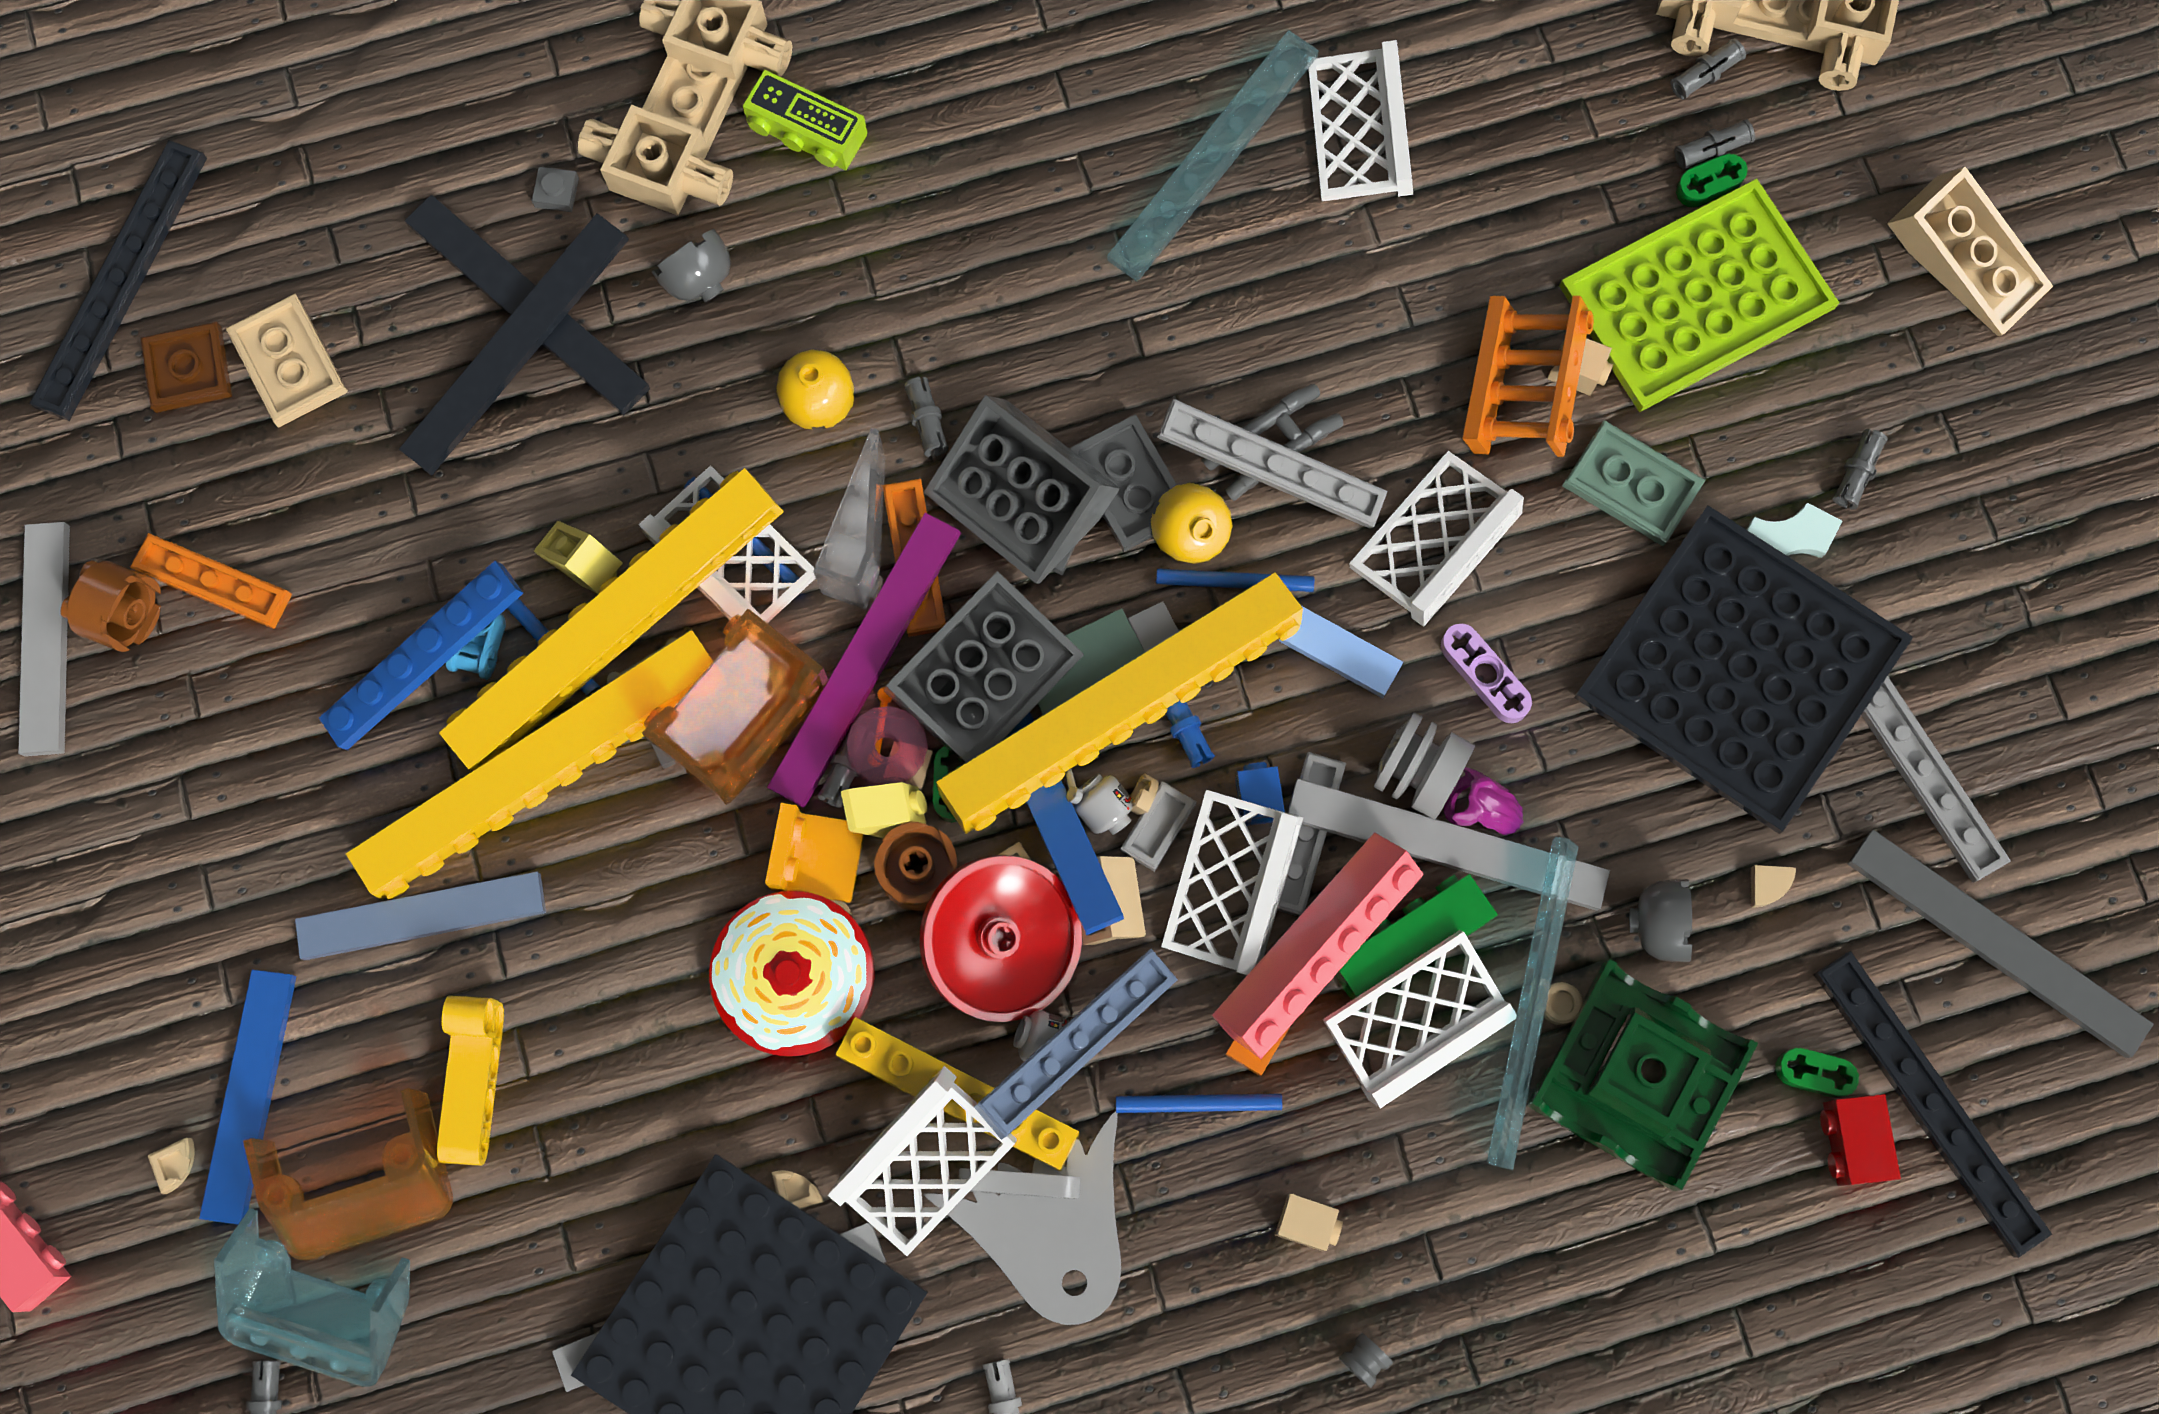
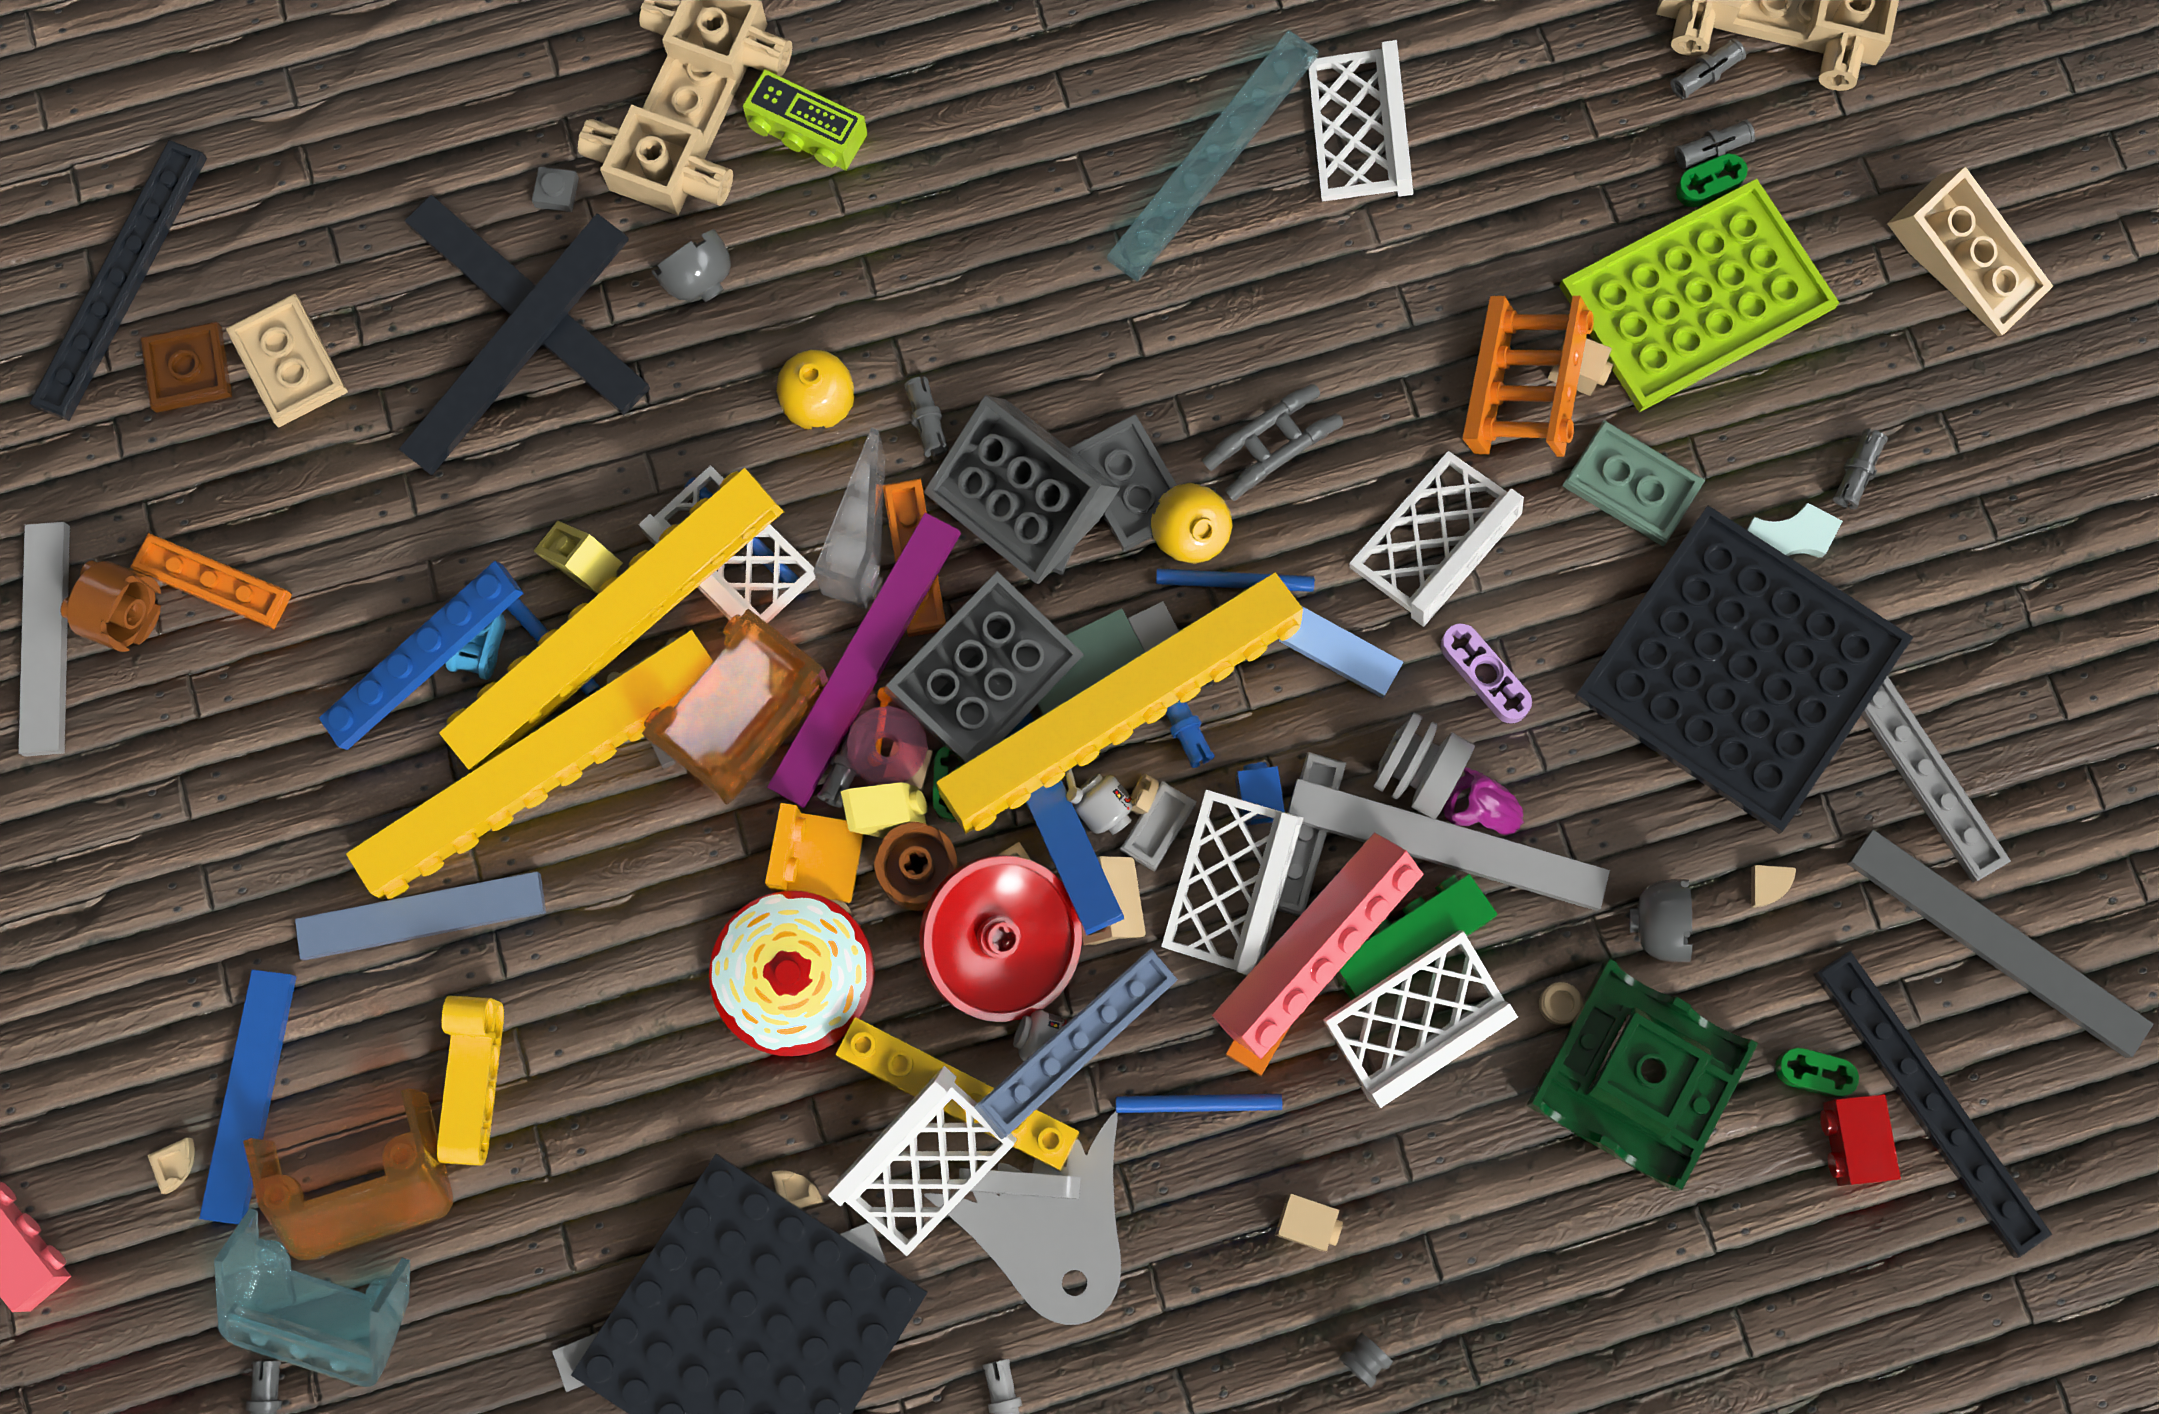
(1272, 464): light grey tile -> none
(1532, 1003): clear light blue tile -> none

